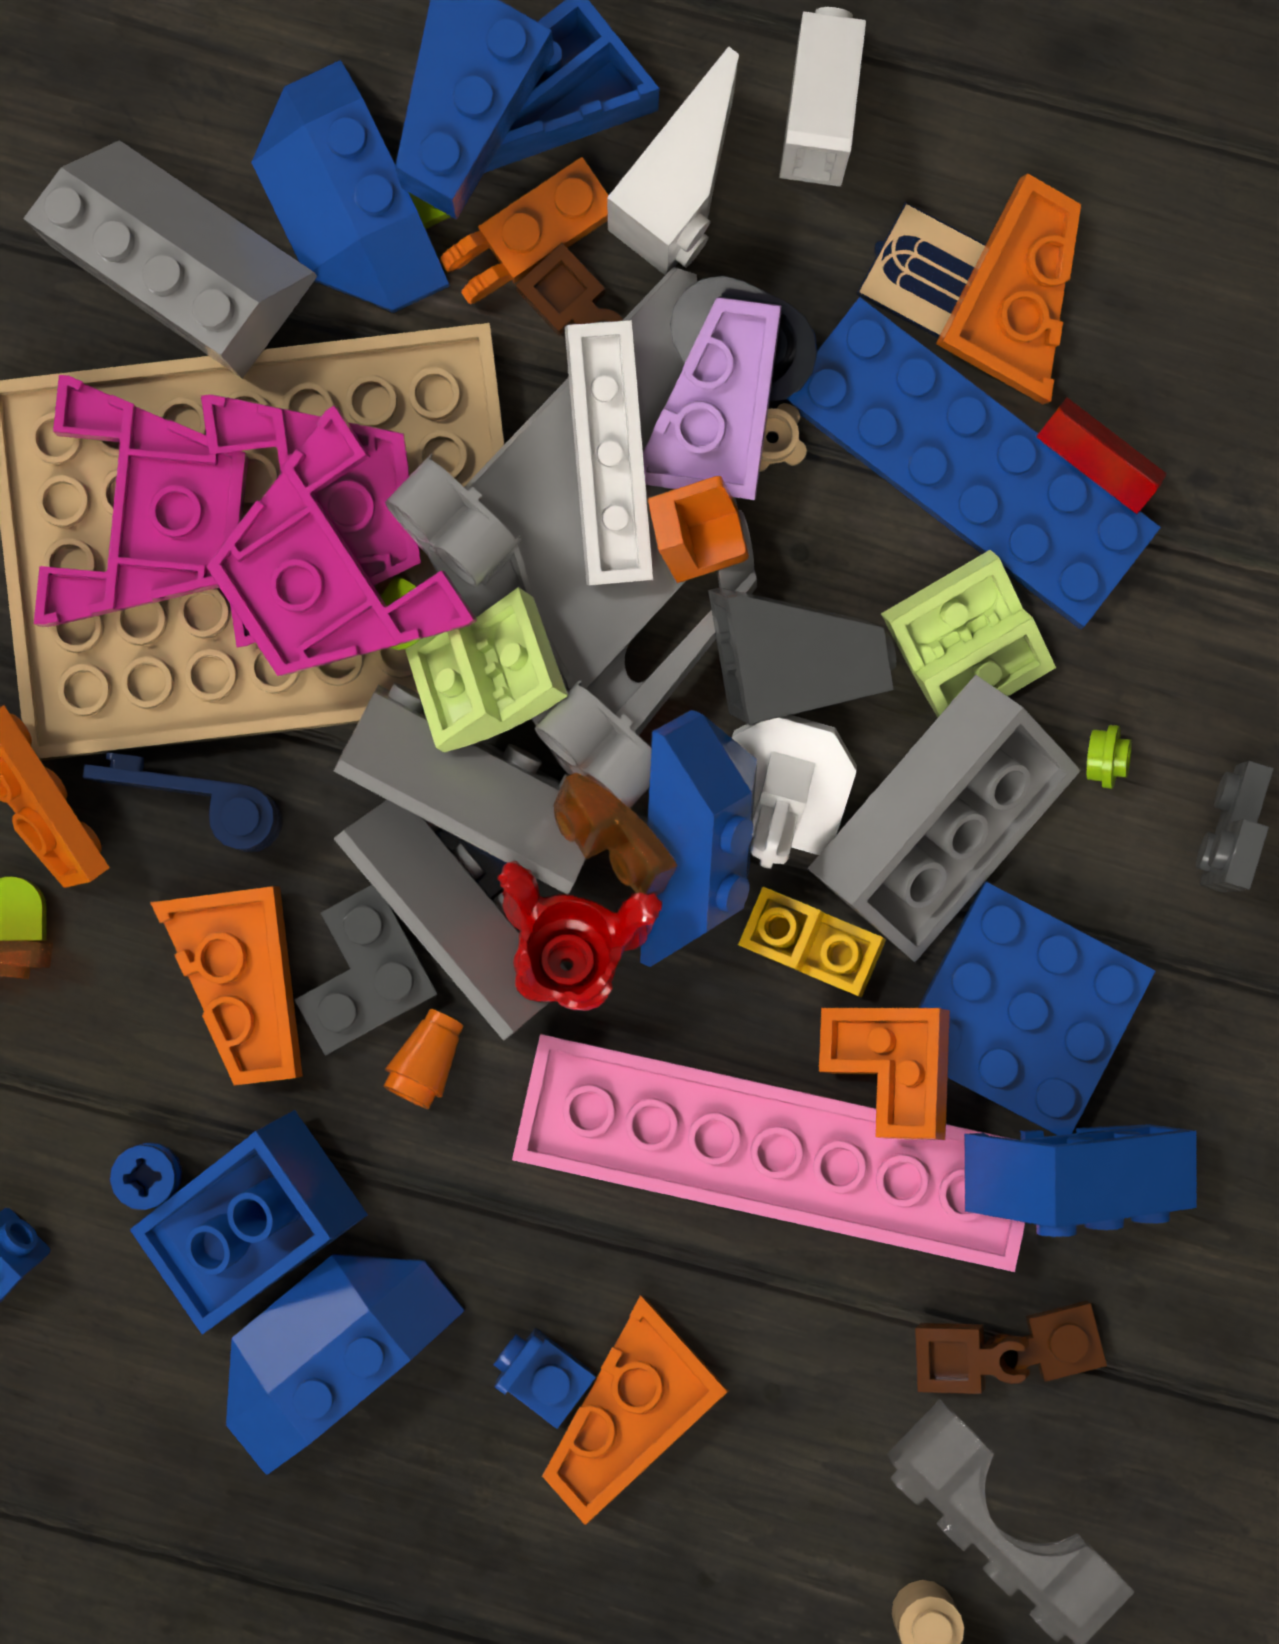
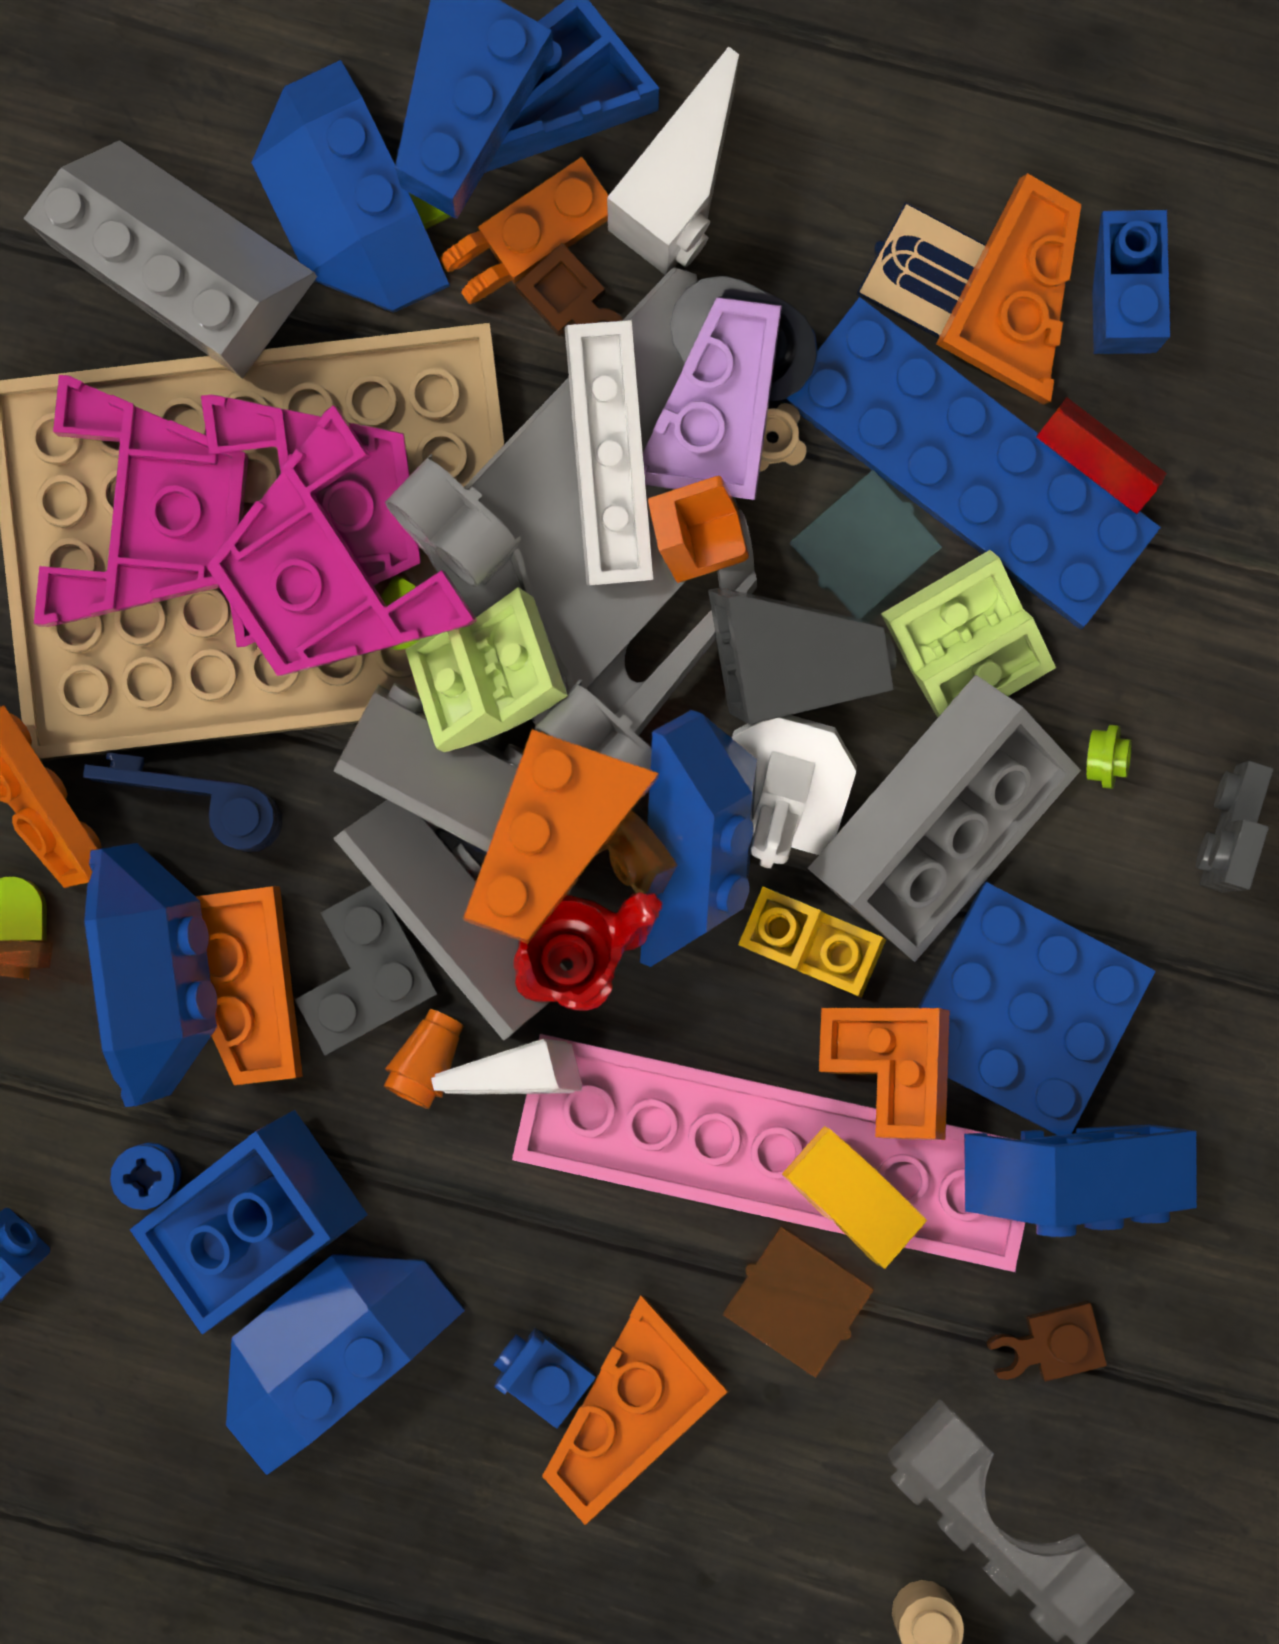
(147, 971): none -> blue wedge
(528, 1069): none -> white slope
(549, 831): none -> orange wing
(798, 1302): none -> clear orange piece
(823, 97): white slope -> none
(854, 1197): none -> yellow slope
(865, 545): none -> clear light blue piece
(957, 1359): reddish brown plate -> none
(1131, 283): none -> blue slope

